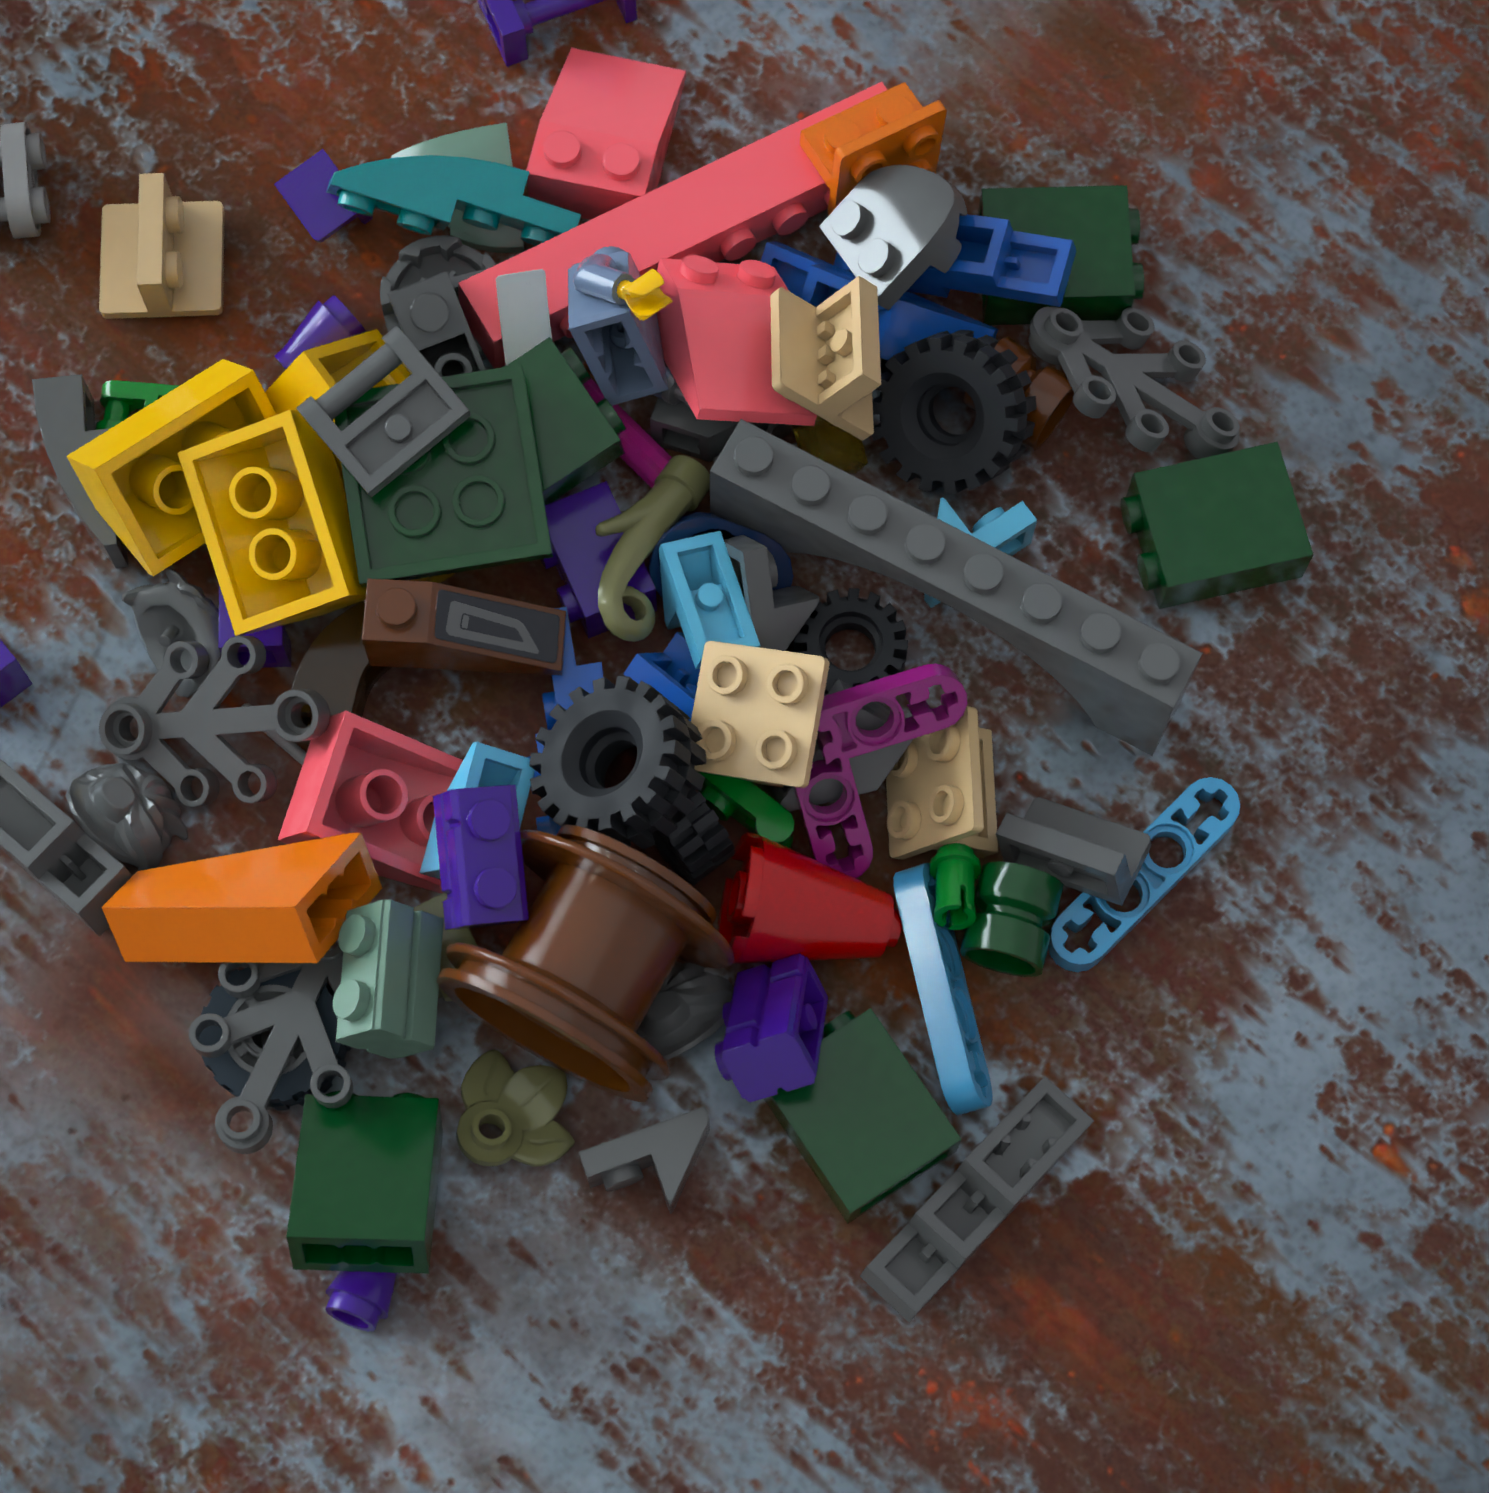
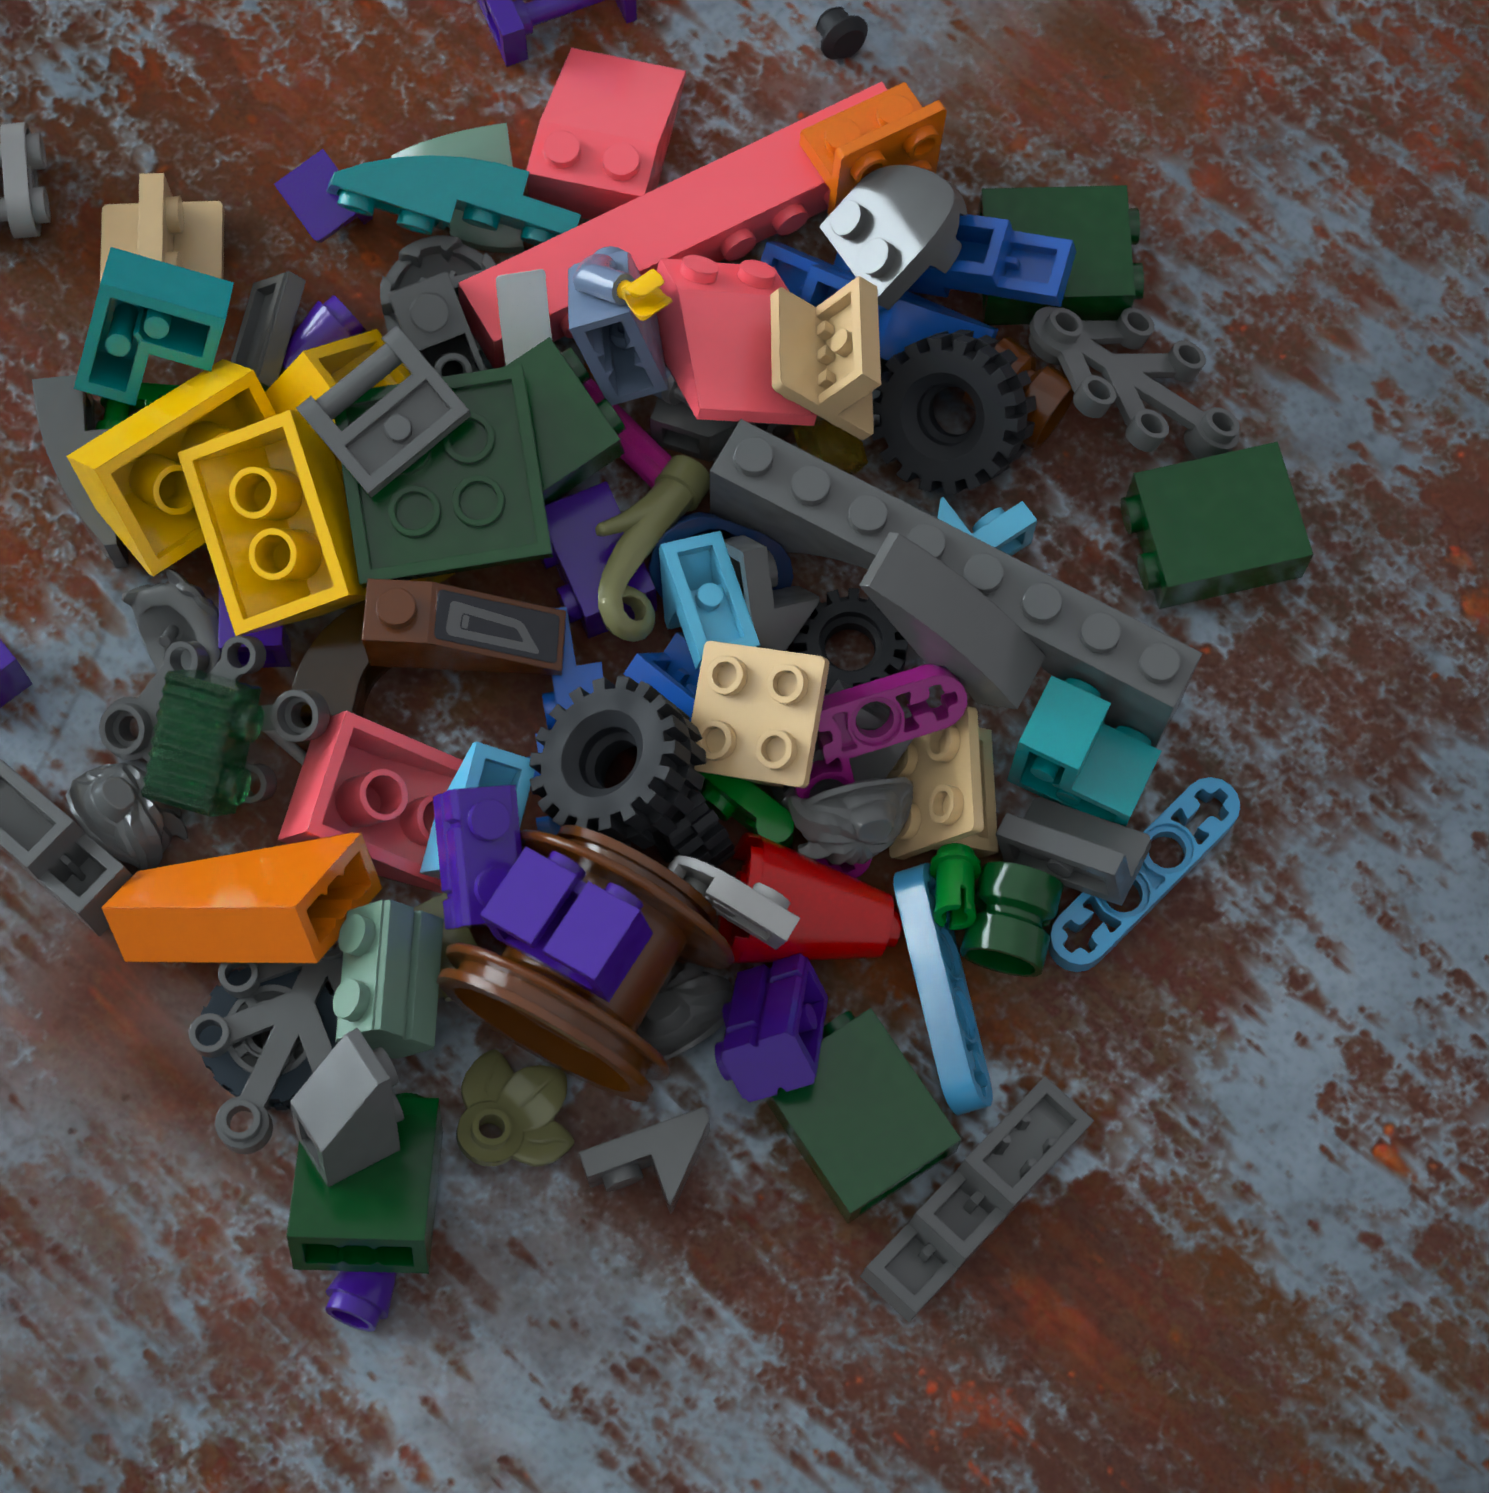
(151, 311): none -> teal brick
(203, 743): none -> clear green brick
(268, 325): none -> dark grey tile
(348, 1109): none -> dark grey slope
(568, 923): none -> dark purple piece
(755, 910): none -> light grey plate
(841, 33): none -> black piece
(853, 819): none -> dark grey hat
(952, 623): none -> dark grey slope
(1078, 758): none -> teal brick

